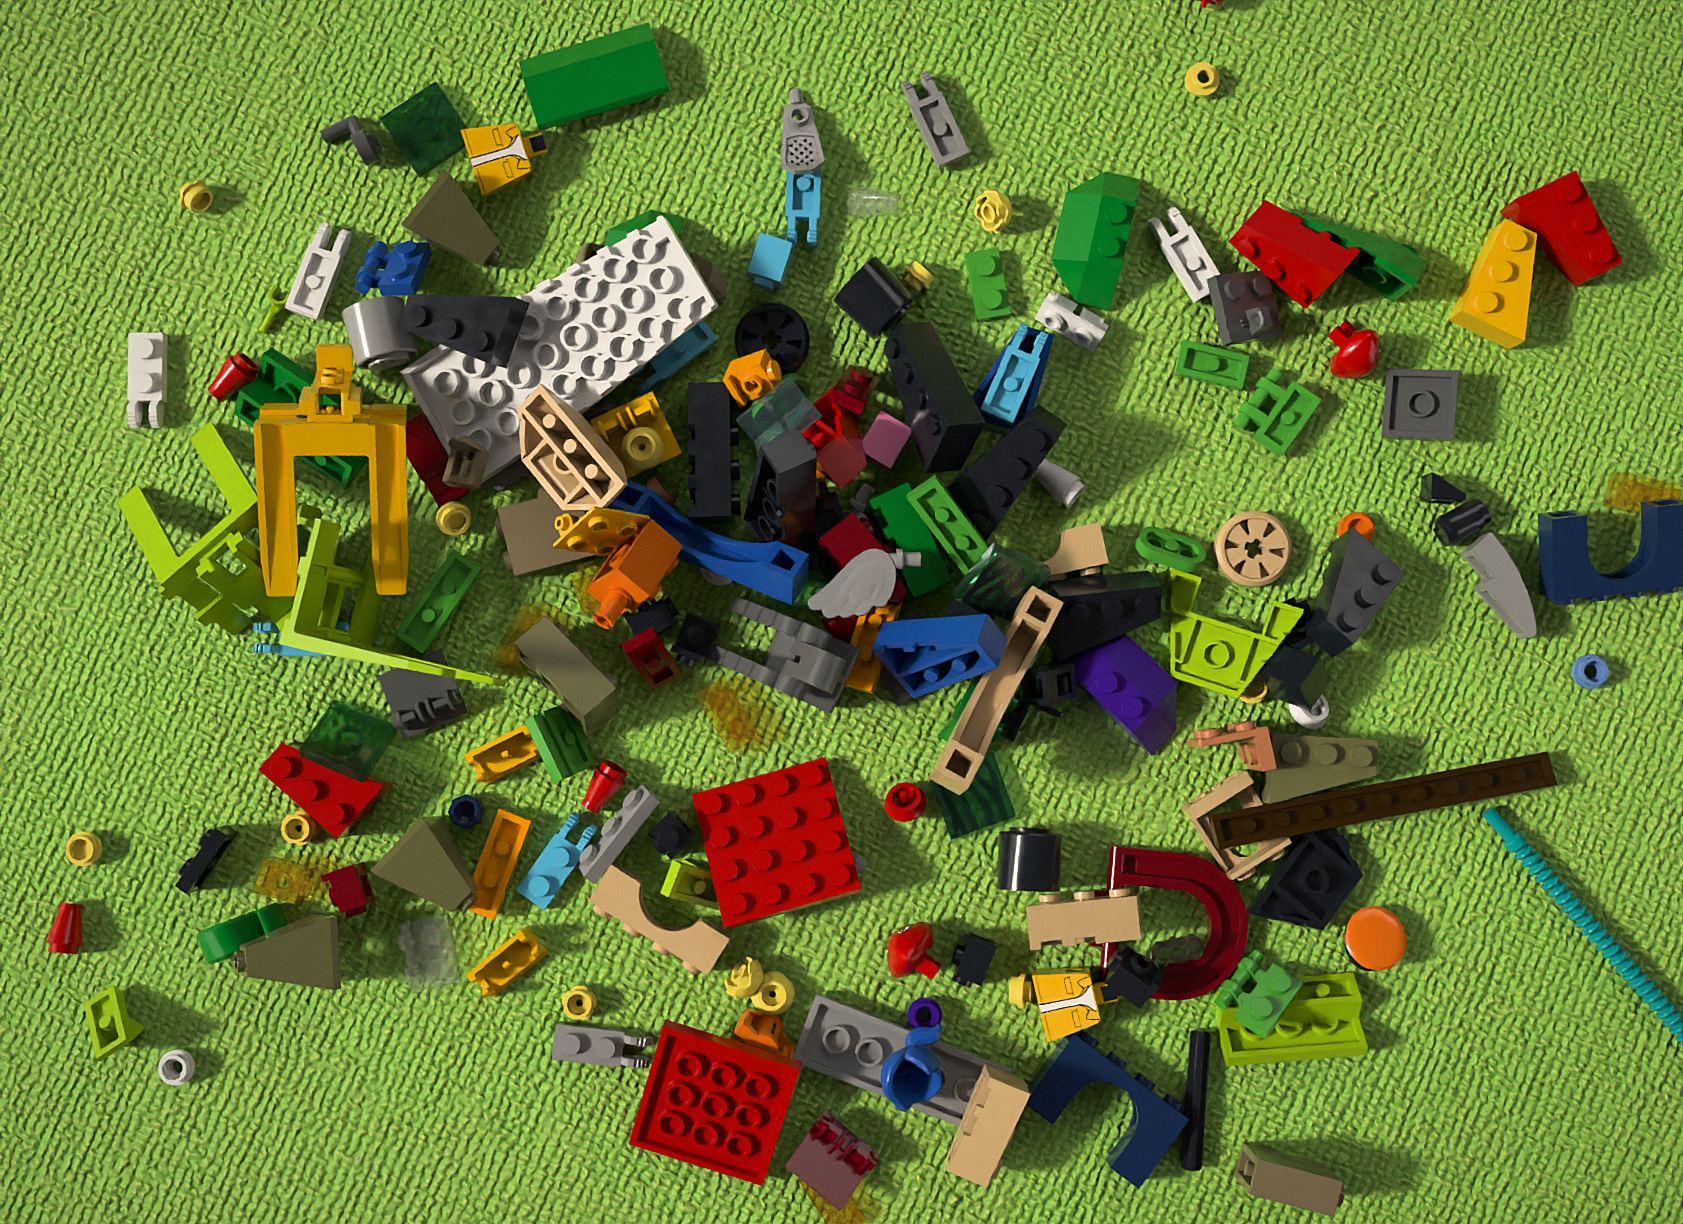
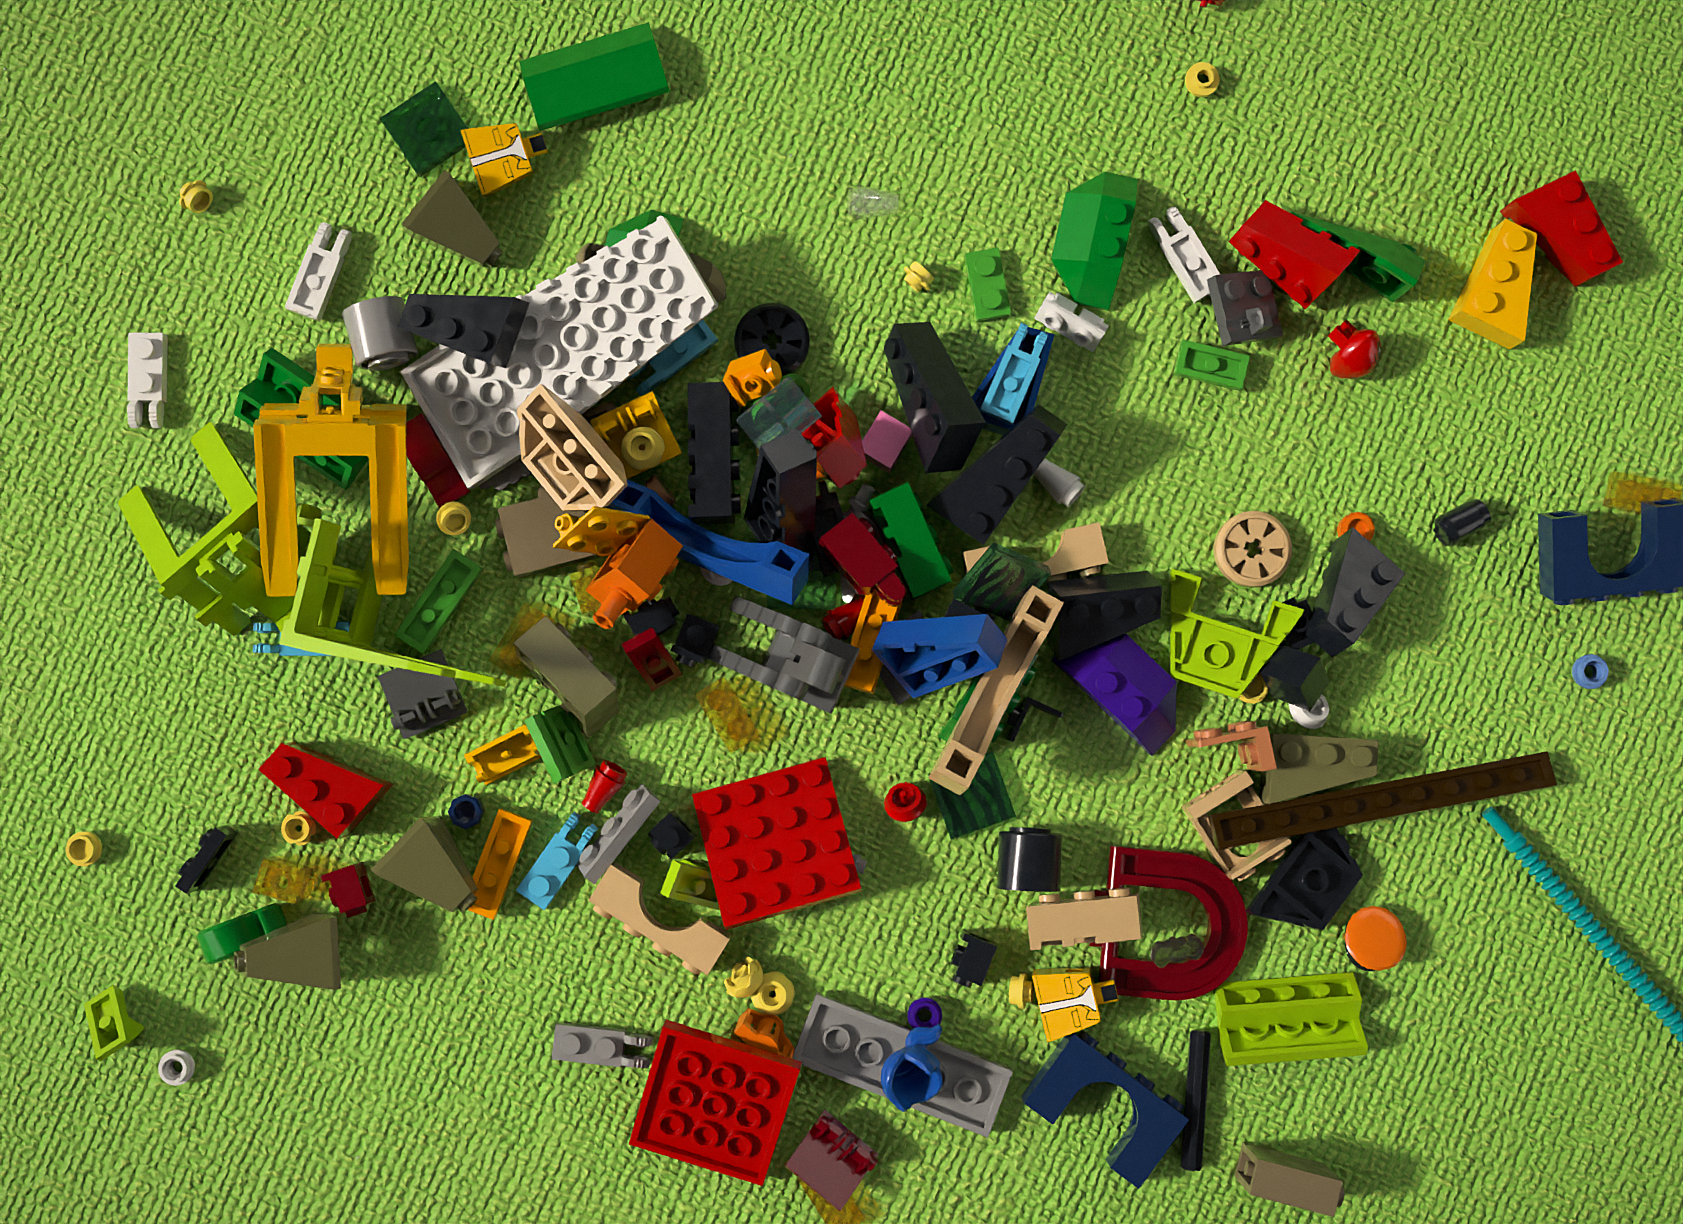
(66, 930): red cone -> none
(233, 376): red cone -> none
(275, 308): lime hand -> none
(348, 741): clear green tile -> none
(366, 144): dark grey plate -> none
(402, 267): blue plate -> none
(429, 952): clear bracket -> none
(465, 463): dark tan plate -> none
(507, 962): yellow hinge -> none
(574, 1011): light yellow plate -> none
(770, 262): medium azure brick -> none
(800, 132): light grey piece -> none
(803, 204): medium azure hinge -> none
(854, 389): dark red plate -> none
(862, 583): light grey animal -> none
(875, 298): black piece -> none
(907, 951): red piece -> none
(936, 123): light grey hinge -> none
(948, 523): bright green plate -> none
(987, 1125): tan wedge -> none
(993, 210): light yellow plate -> none
(1049, 684): black brick -> none
(1133, 976): black brick -> none
(1170, 549): bright green plate -> none
(1267, 1001): bright green plate -> none
(1286, 417): bright green plate -> none
(1420, 404): dark grey hinge -> none
(1439, 491): black slope -> none
(1501, 584): light grey slope -> none

